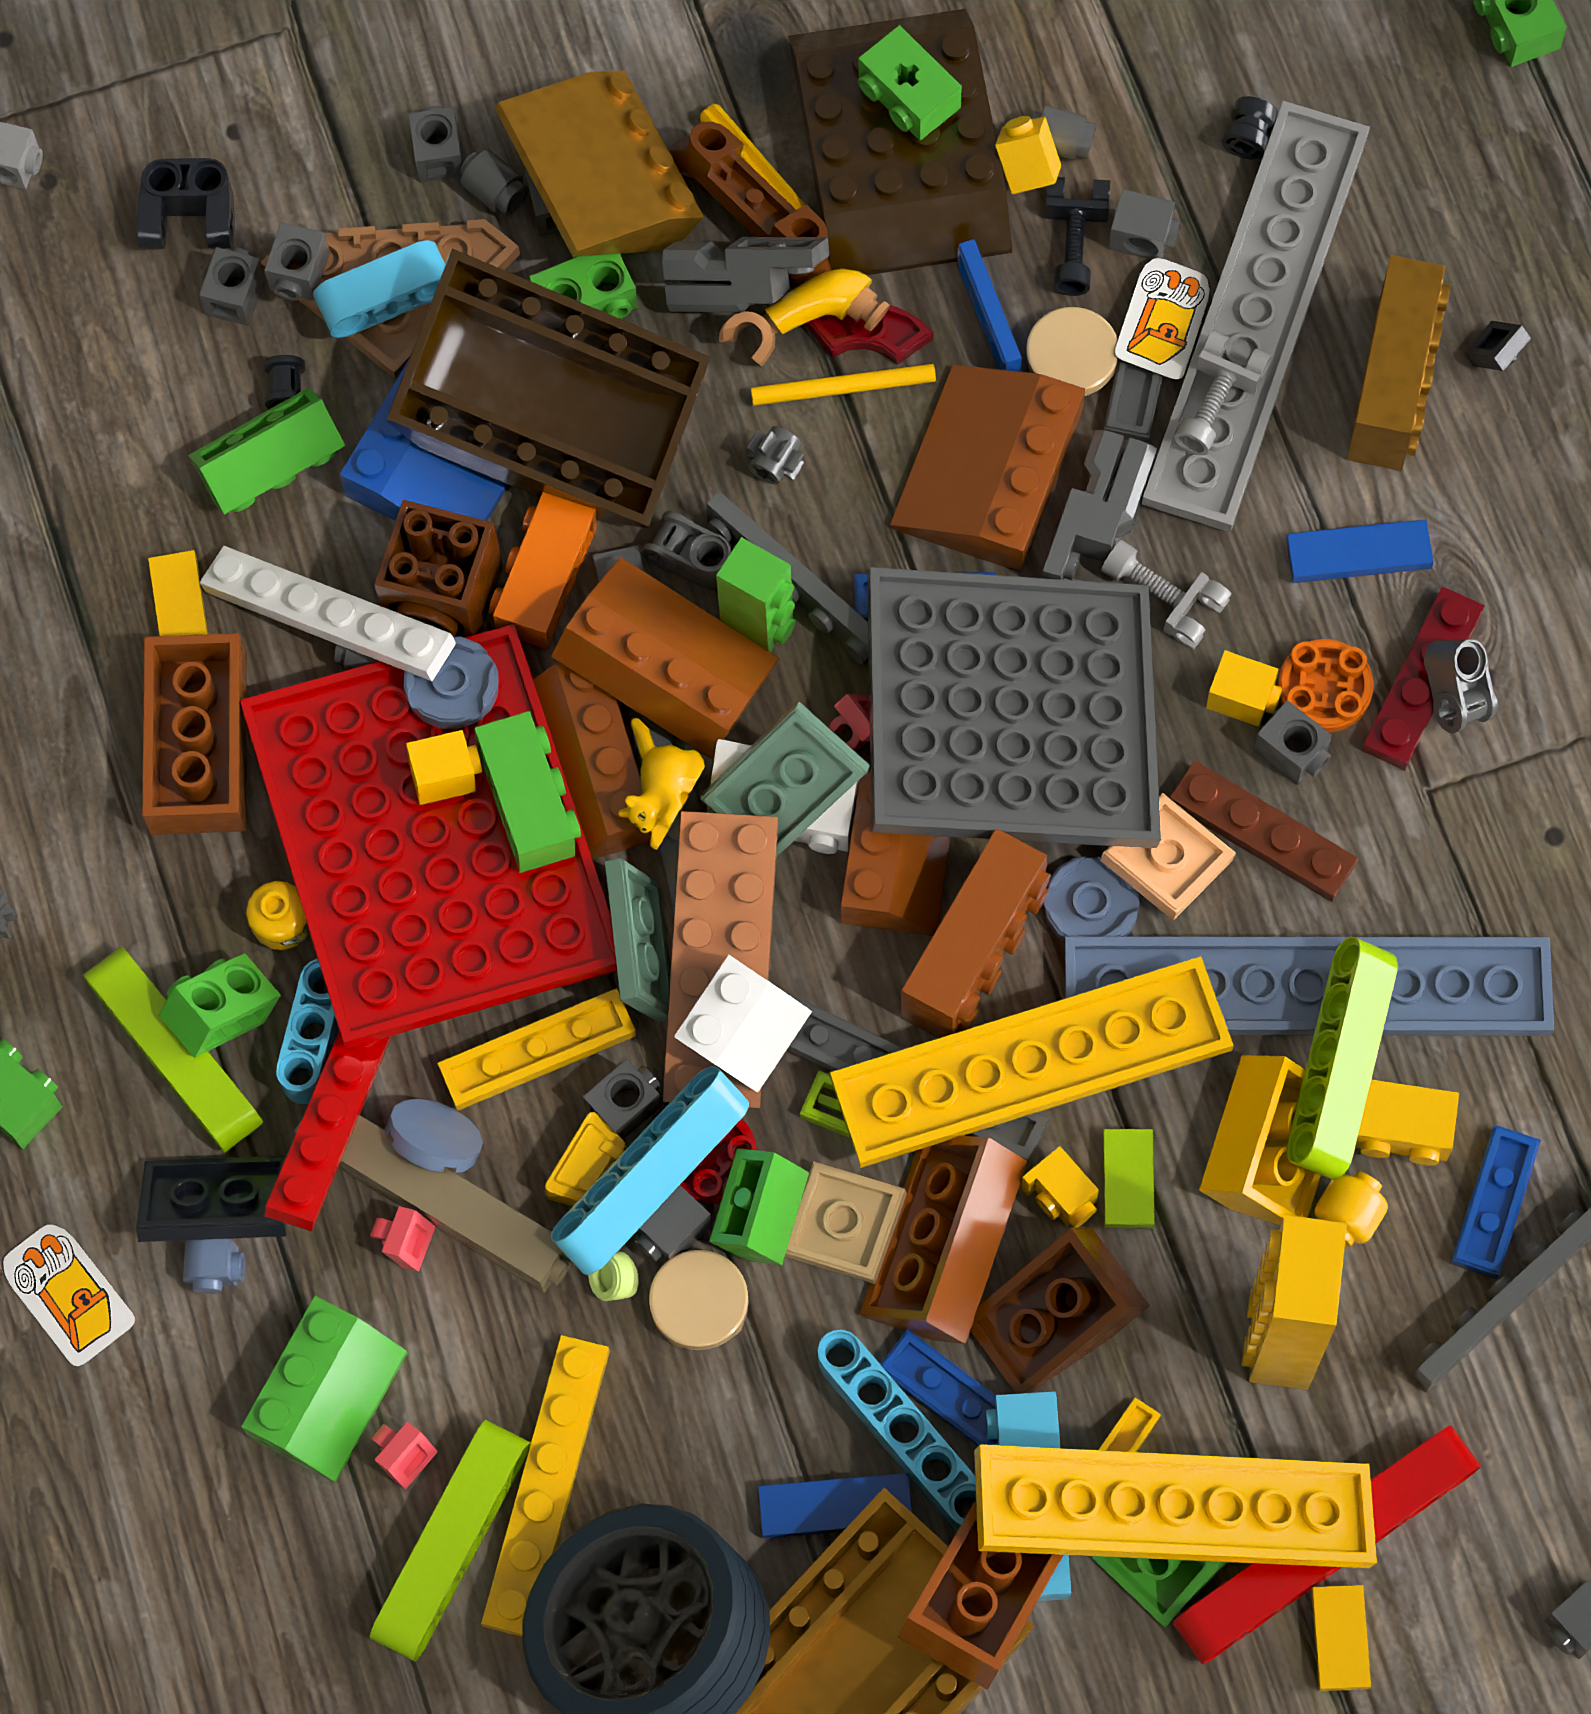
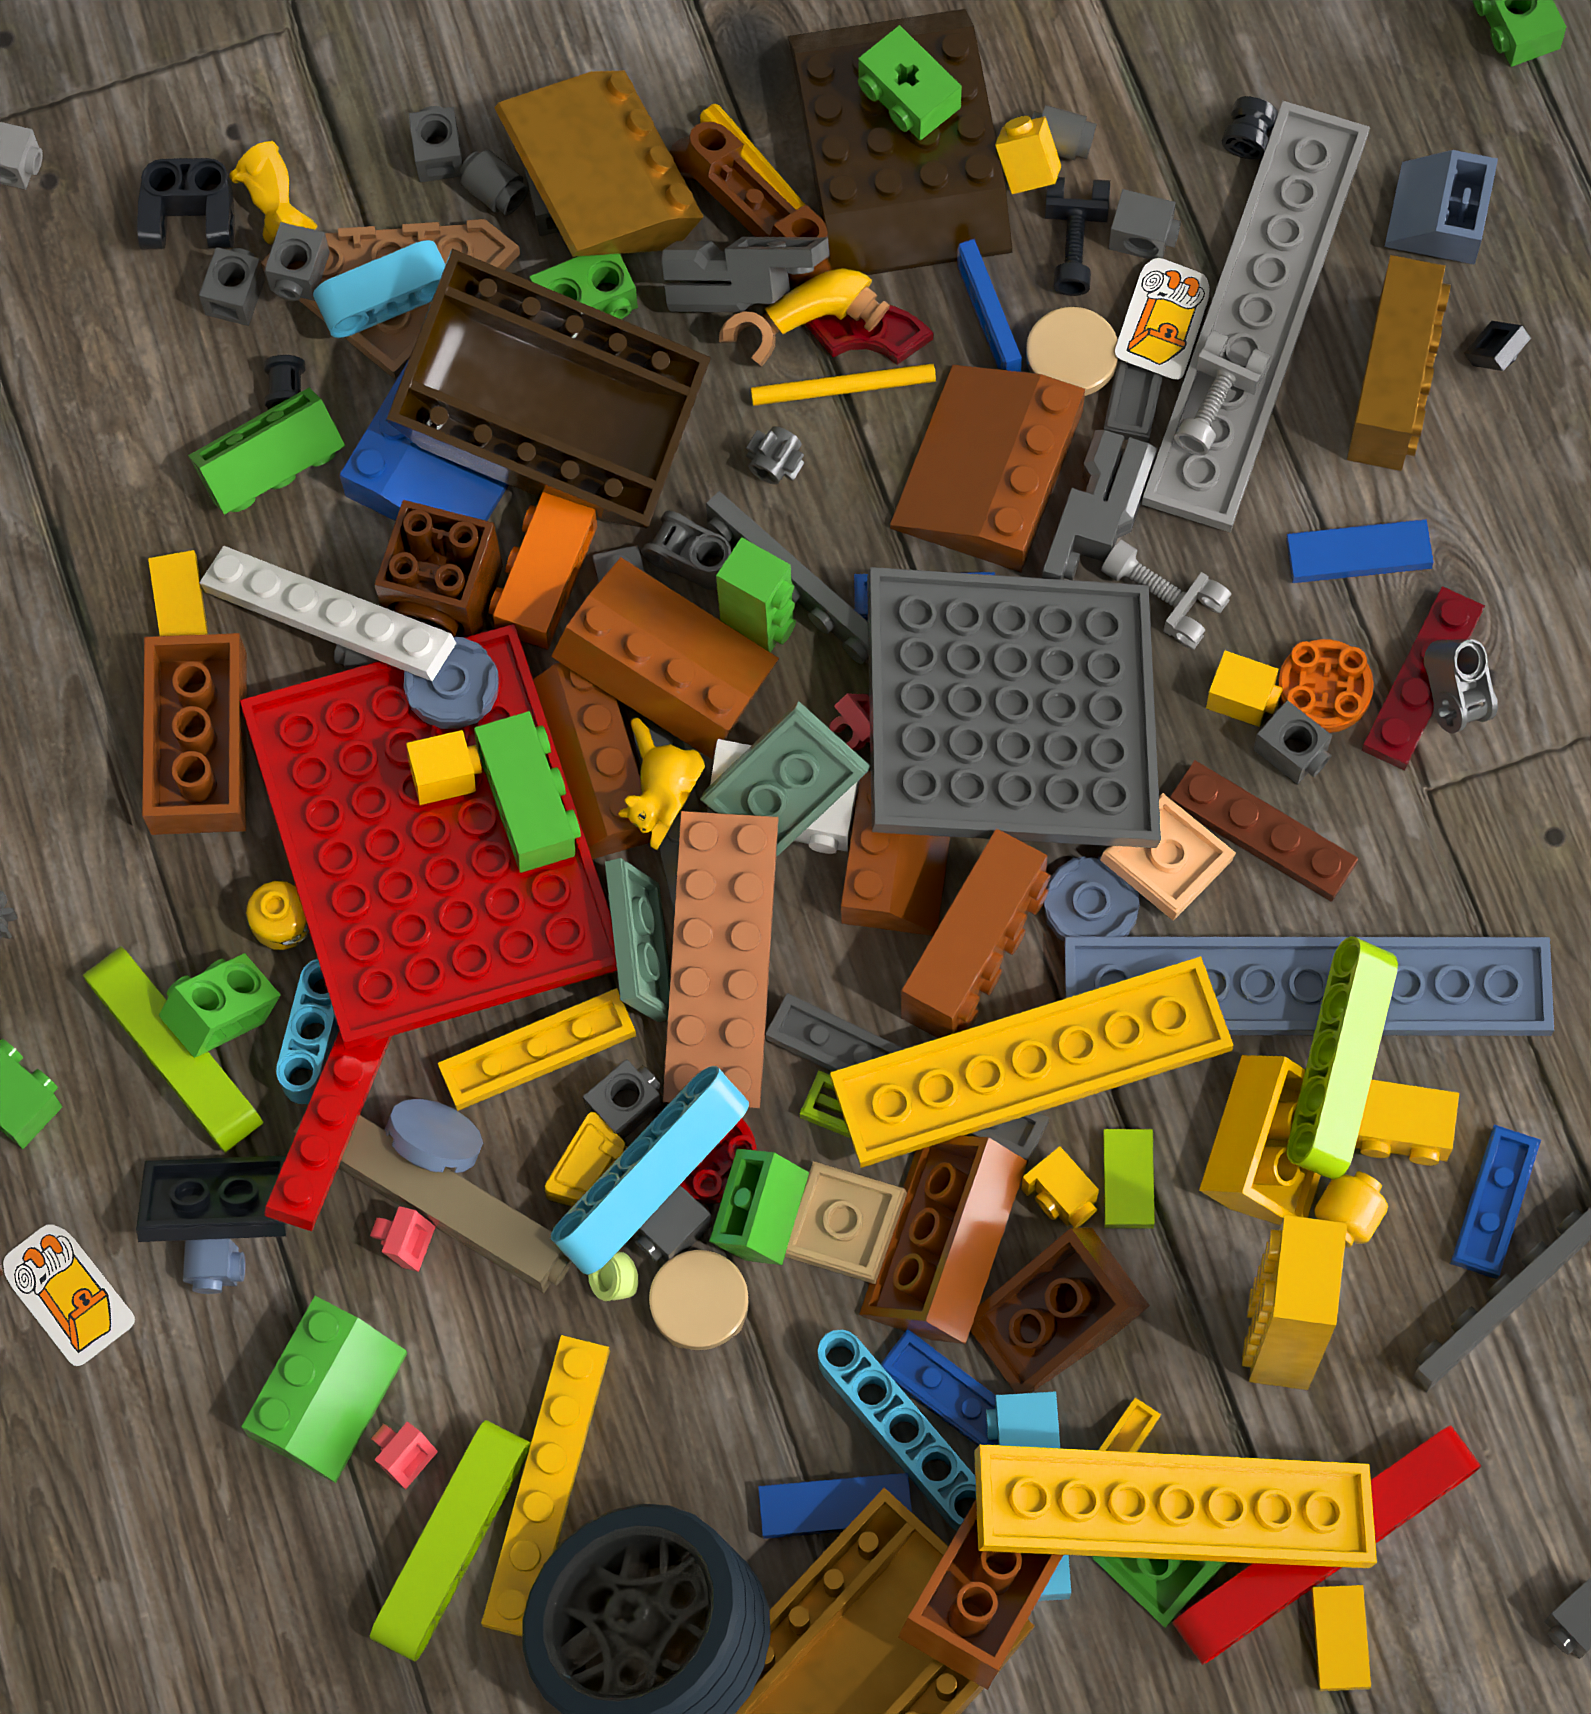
(268, 184): none -> yellow animal
(743, 1023): white slope -> none
(1442, 205): none -> sand blue slope

